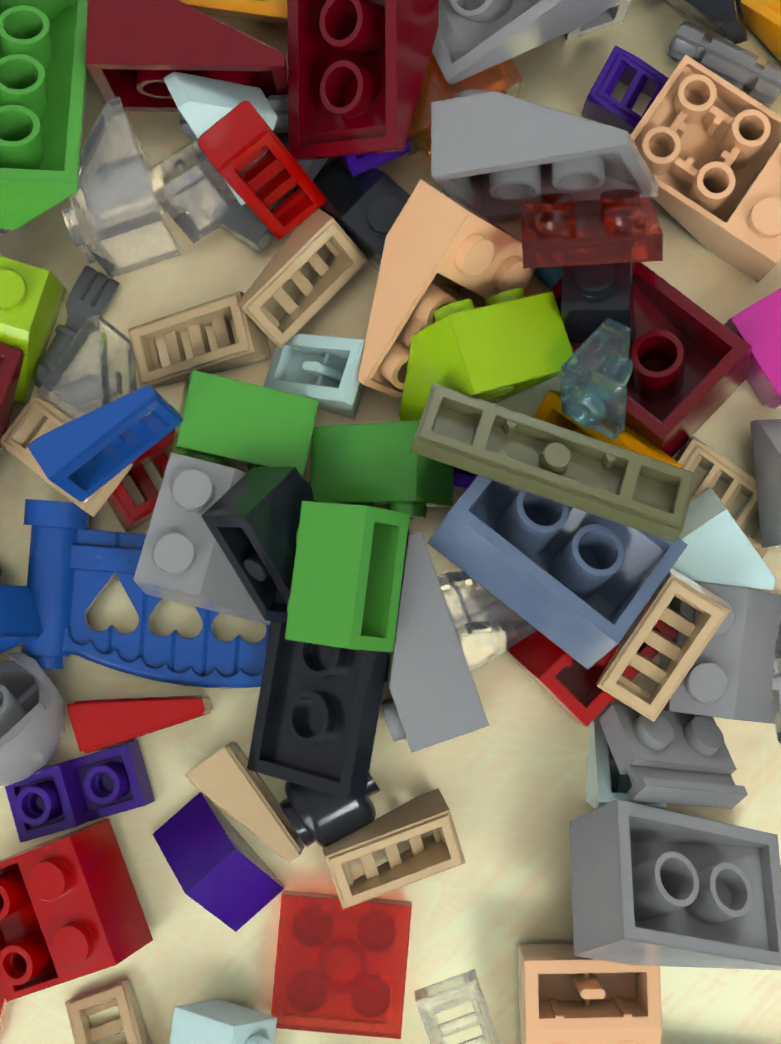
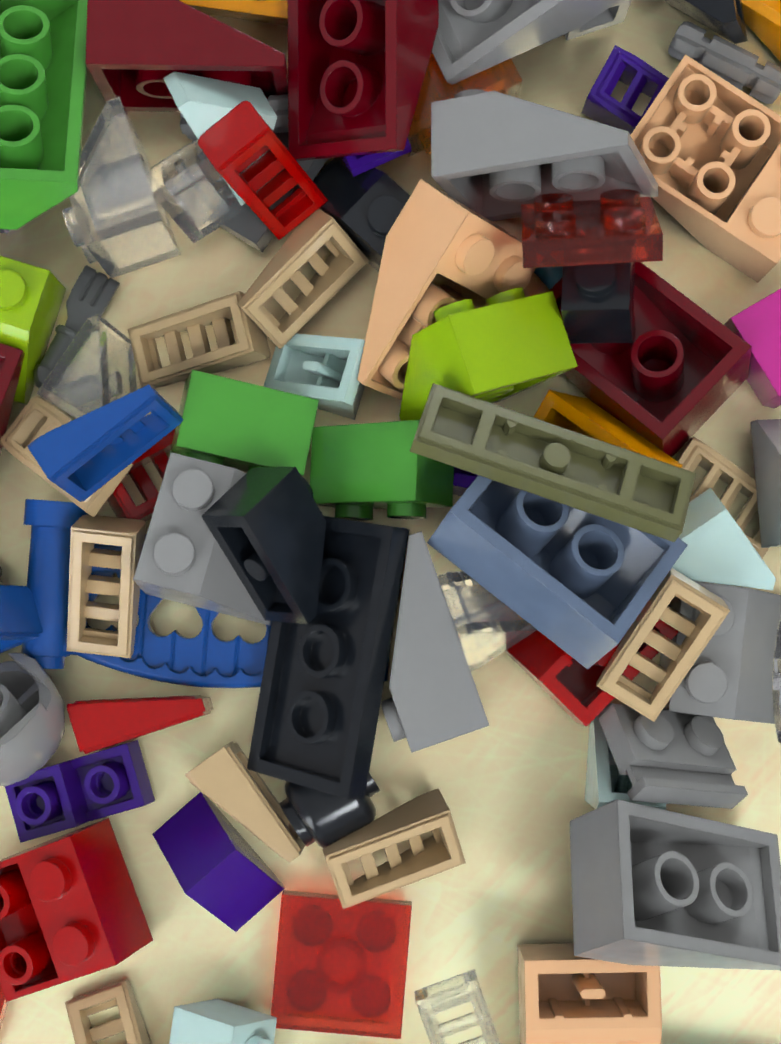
(83, 555): none -> tan slope
(347, 576): bright green brick -> none
(596, 380): clear light blue bracket -> none

